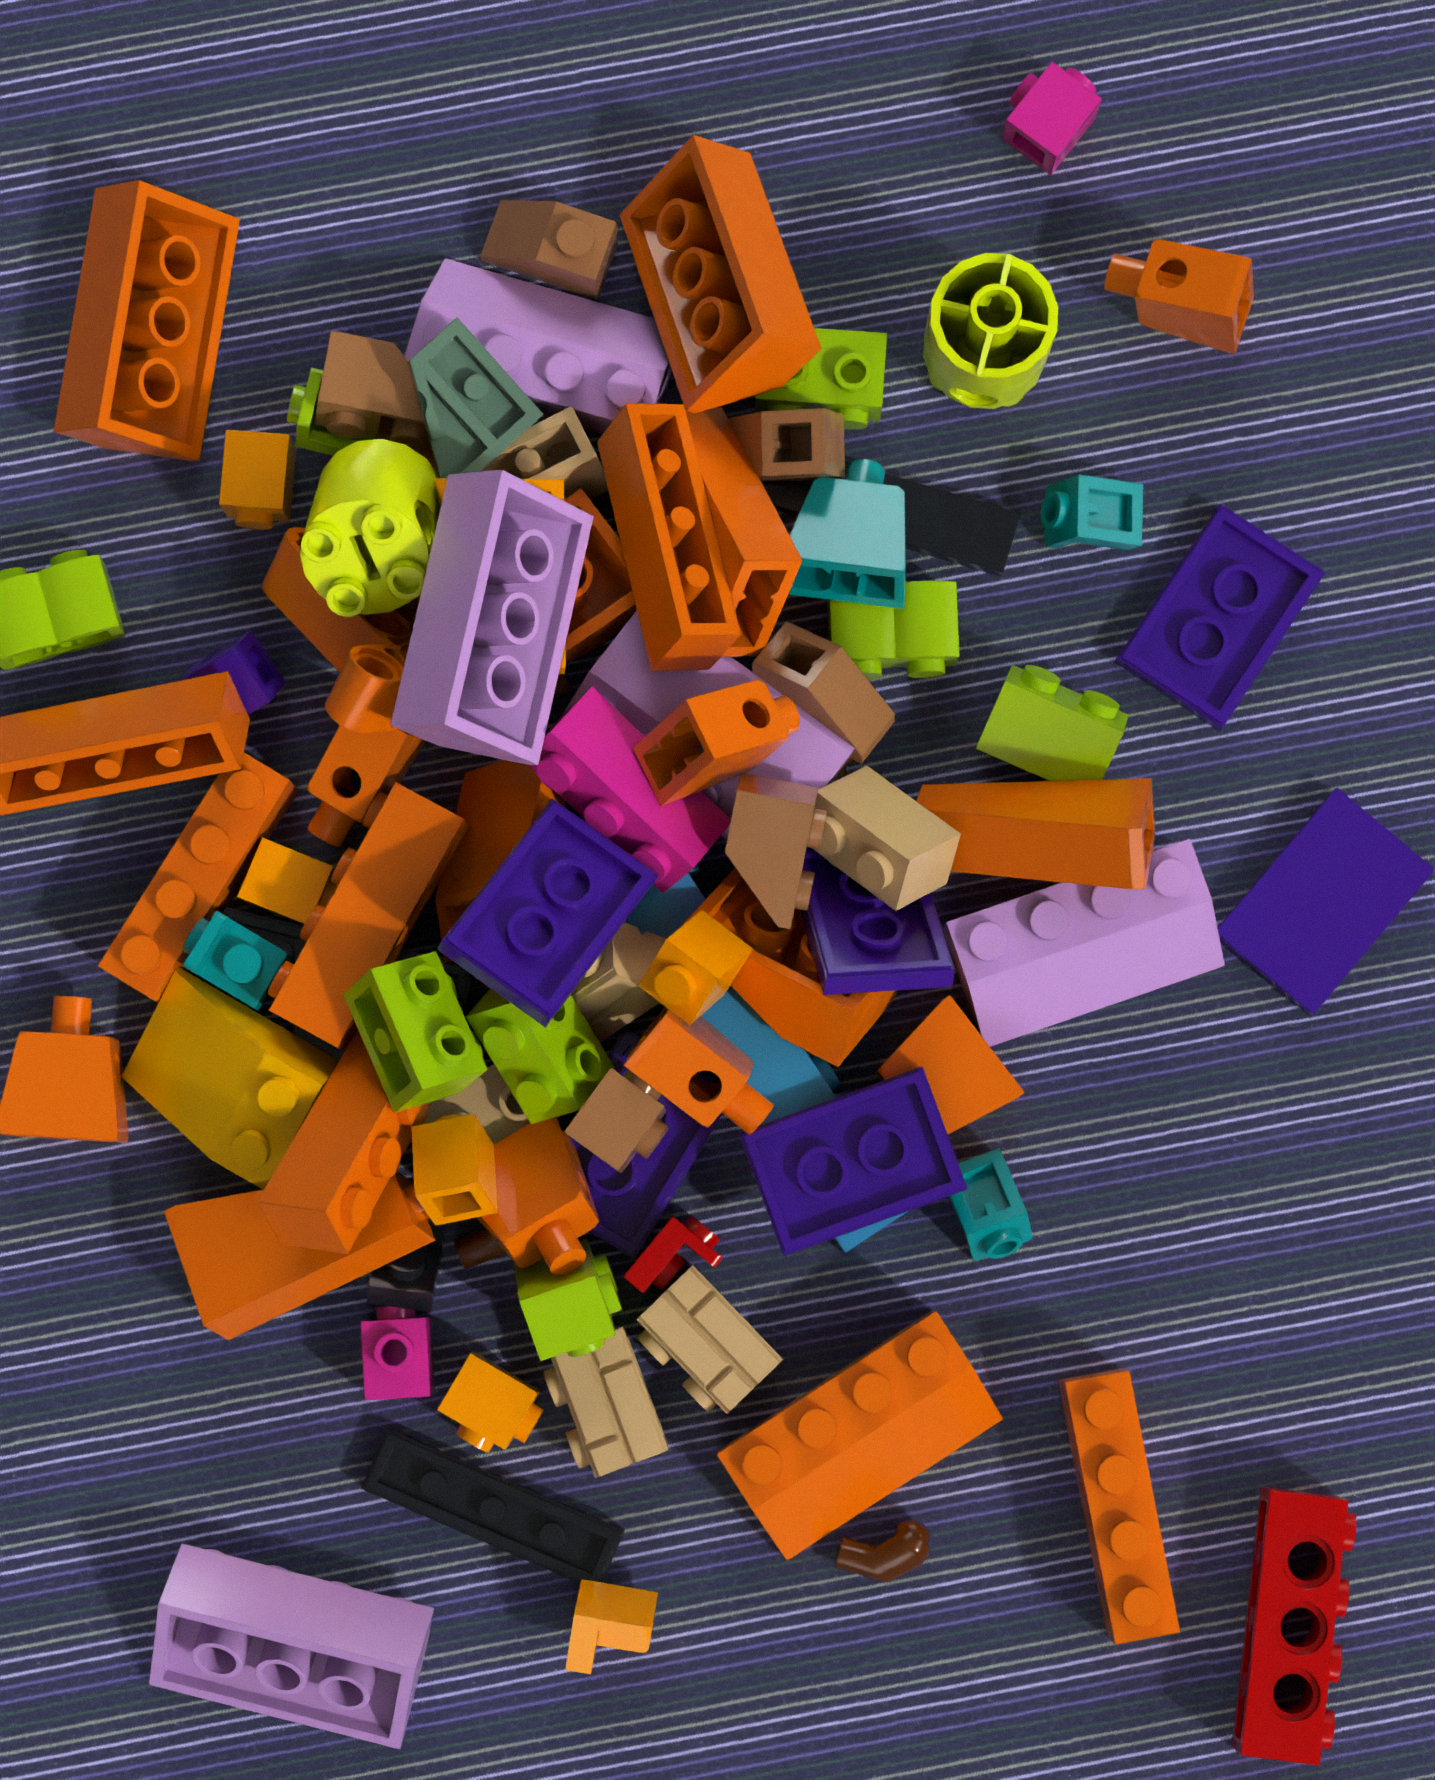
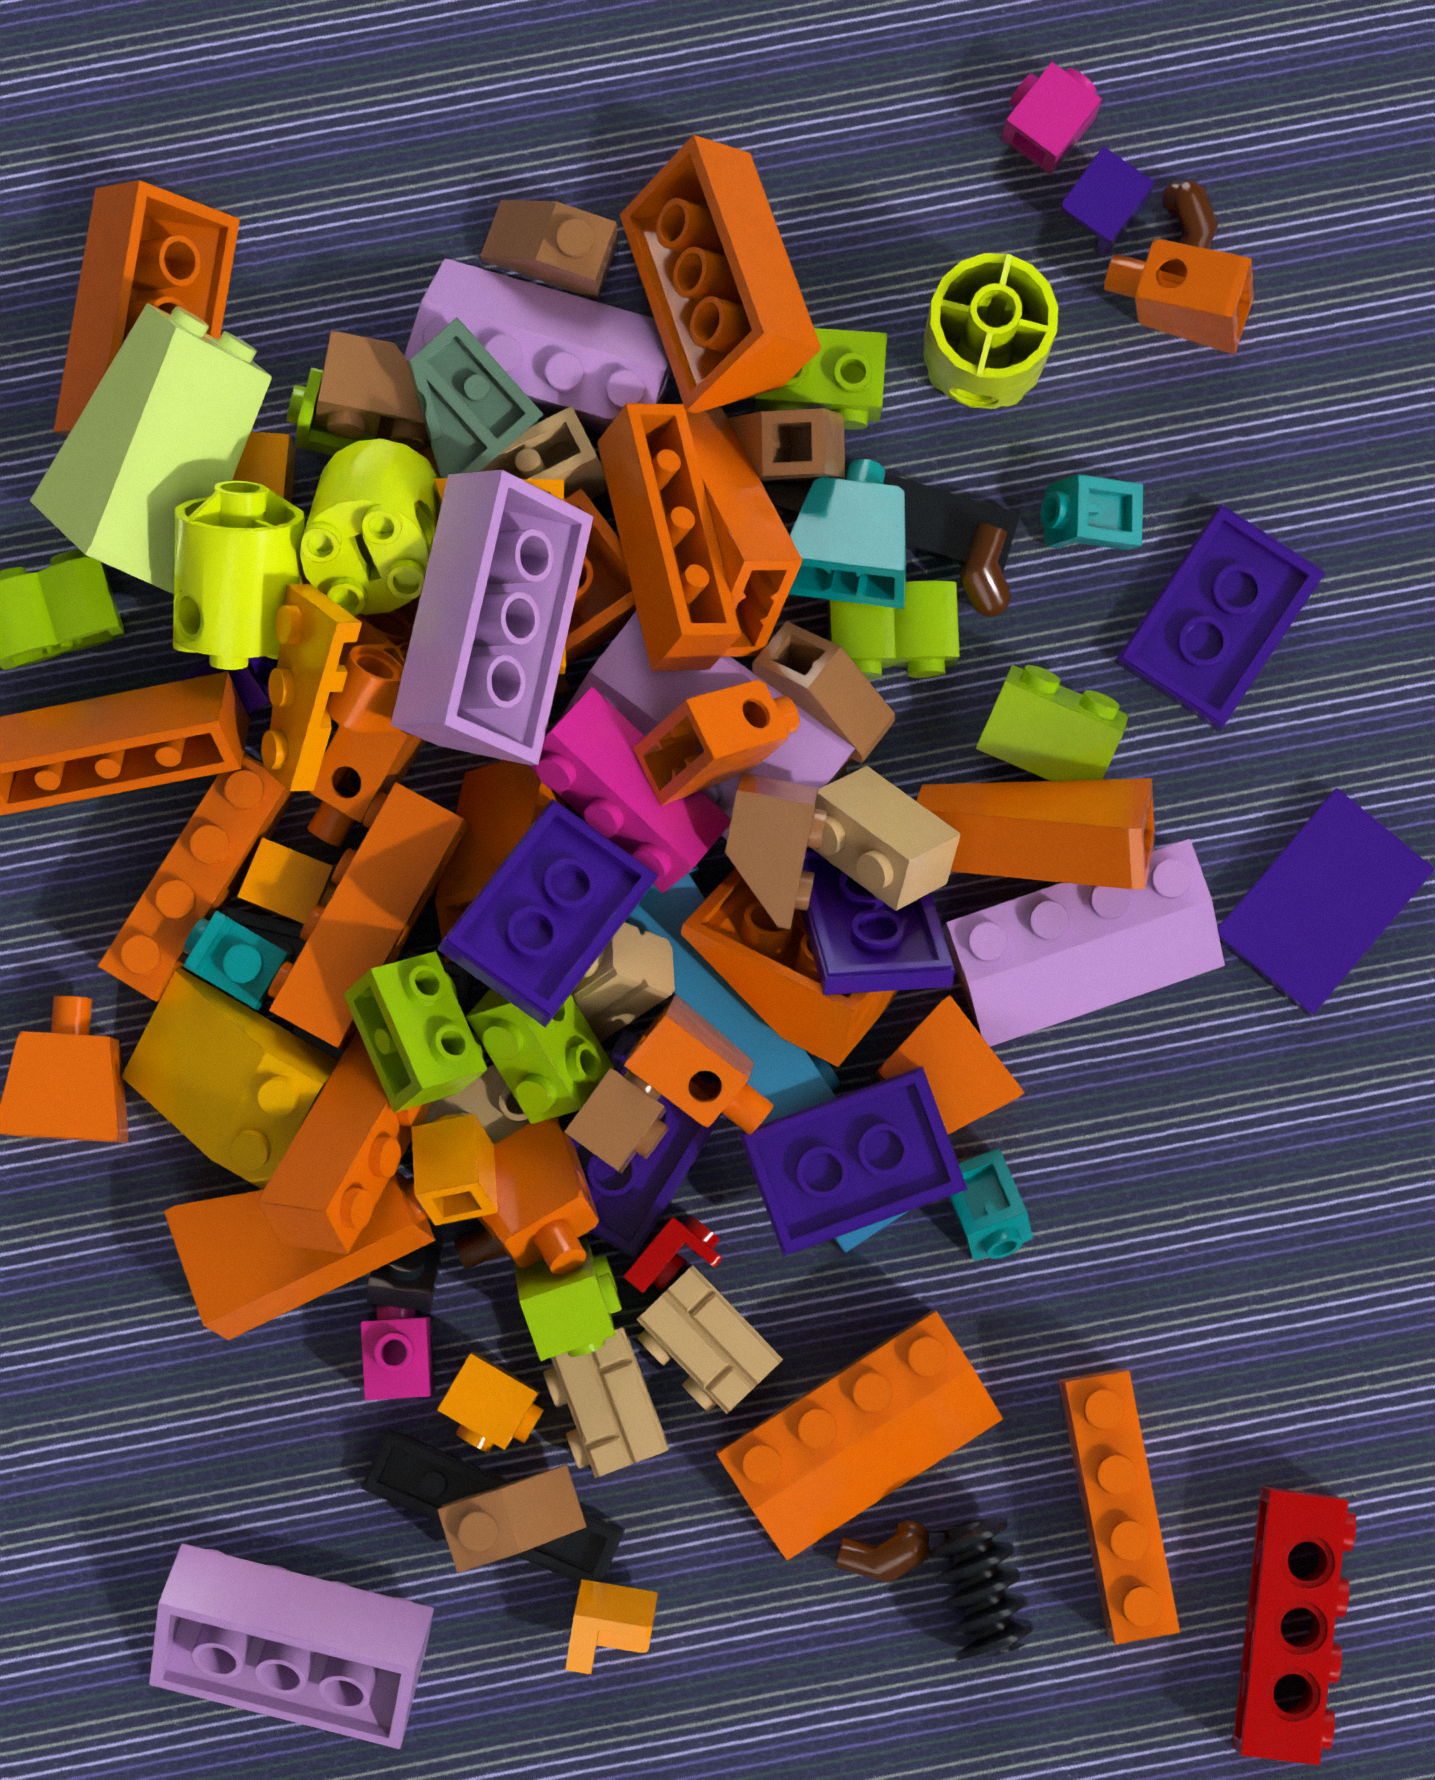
(153, 437): none -> yellowish green slope
(233, 572): none -> neon yellow cylinder
(307, 670): none -> light orange wing
(511, 1518): none -> medium nougat slope
(695, 967): light orange brick -> none
(981, 1587): none -> black piece
(982, 573): none -> reddish brown arm
(1107, 198): none -> dark purple panel
(1194, 212): none -> reddish brown arm

